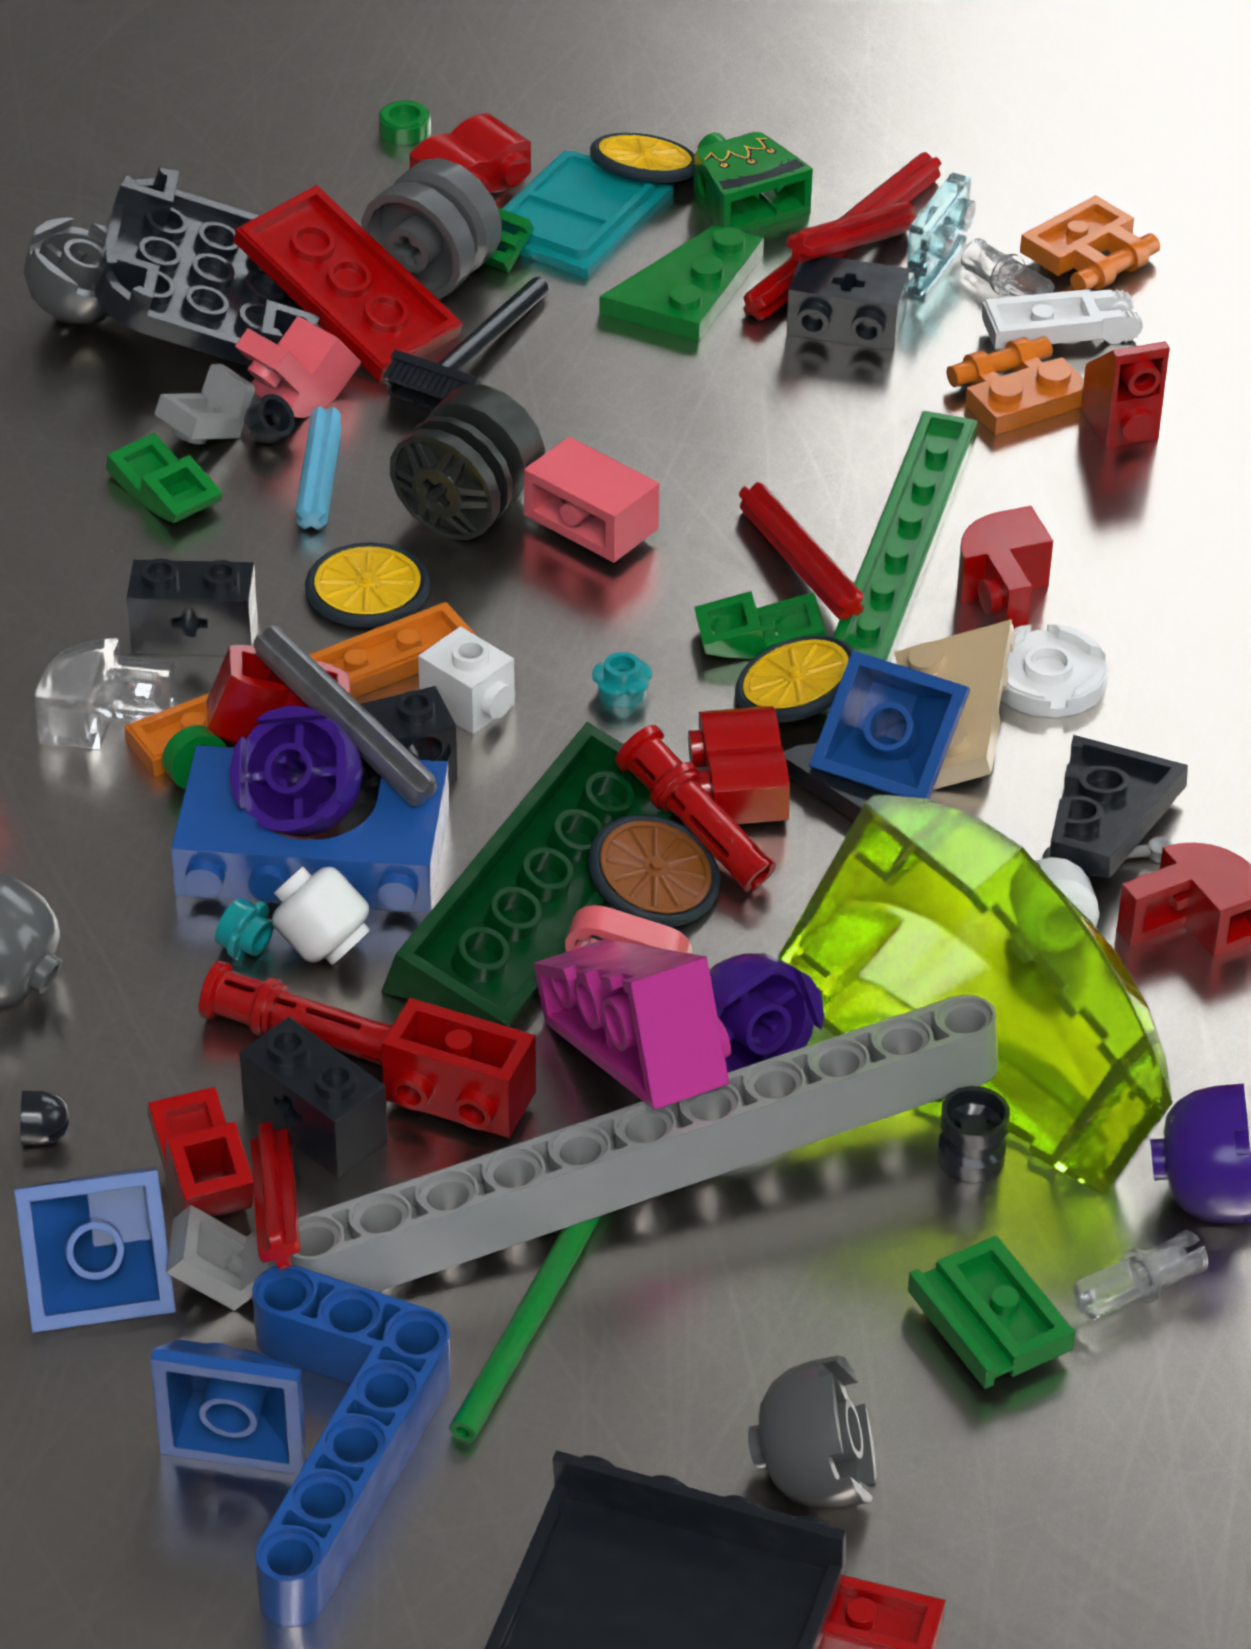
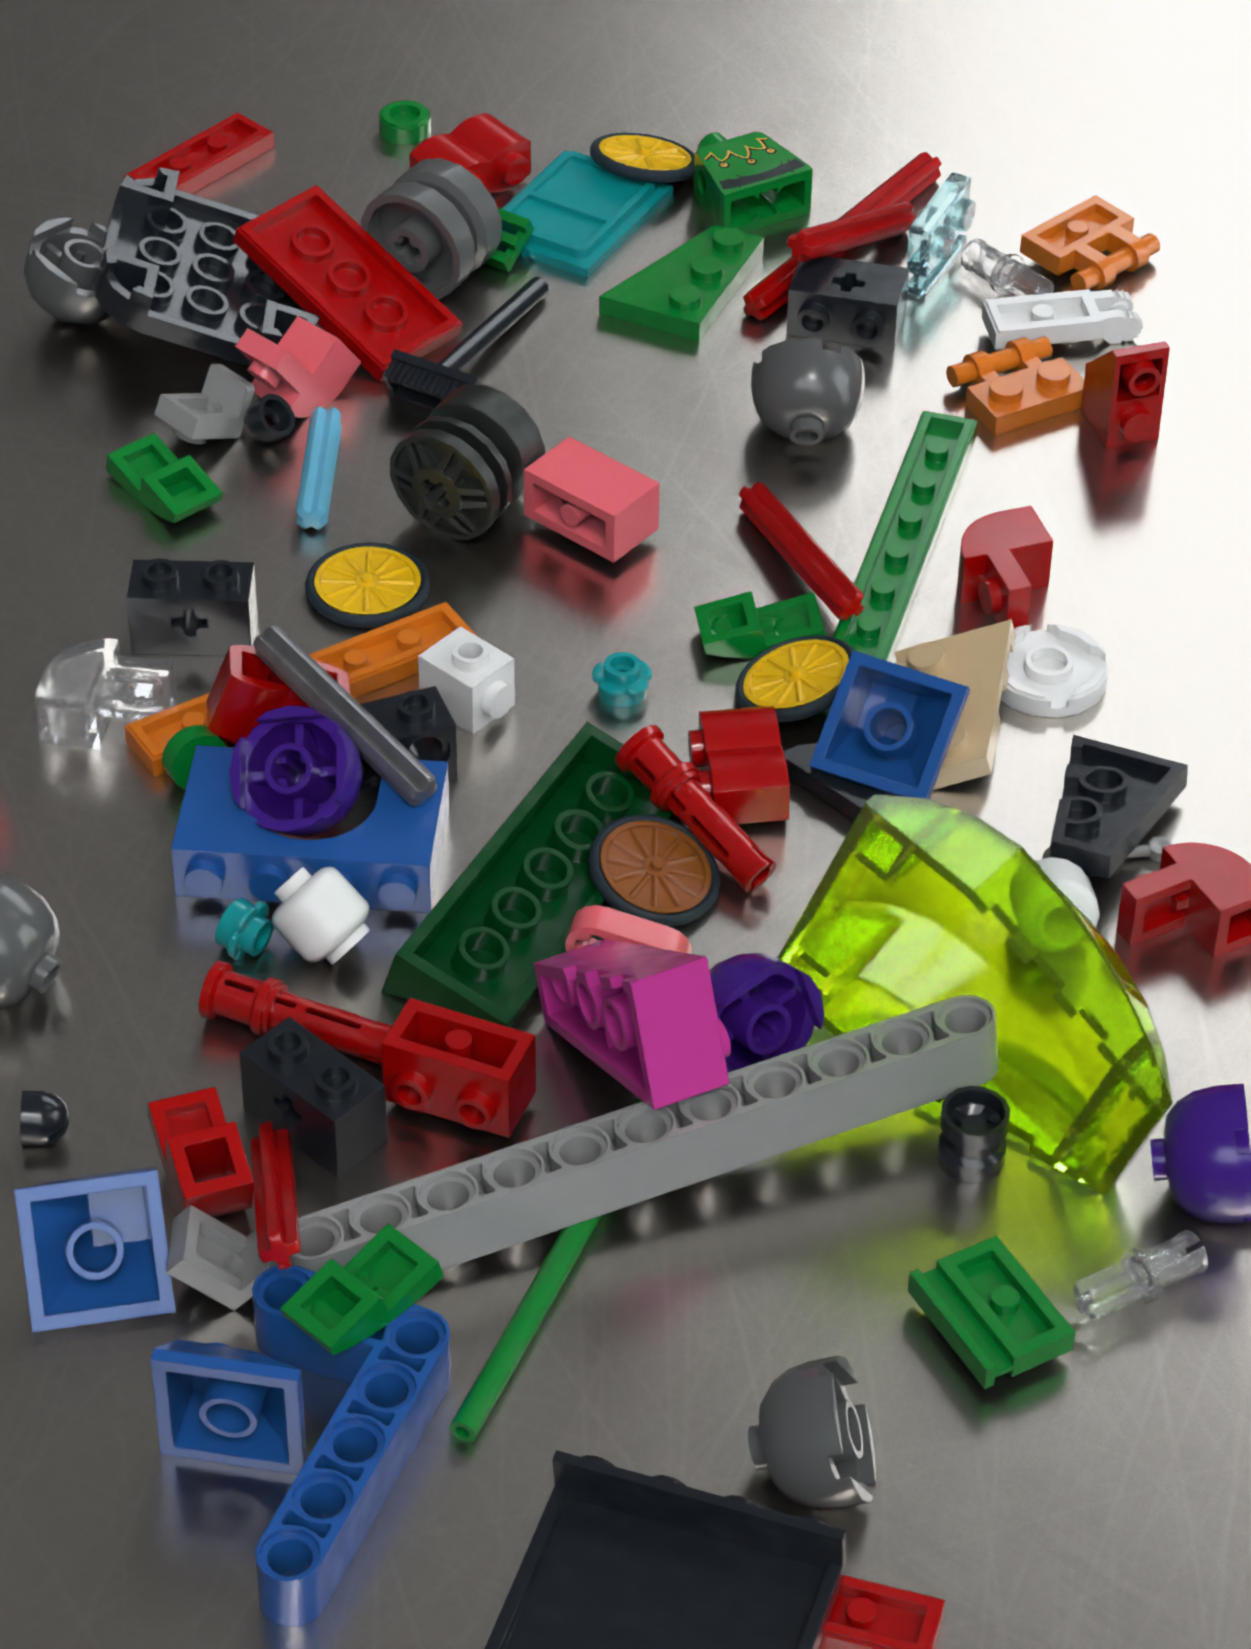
(211, 153): none -> red tile
(373, 1289): none -> green slope
(807, 390): none -> dark grey cylinder

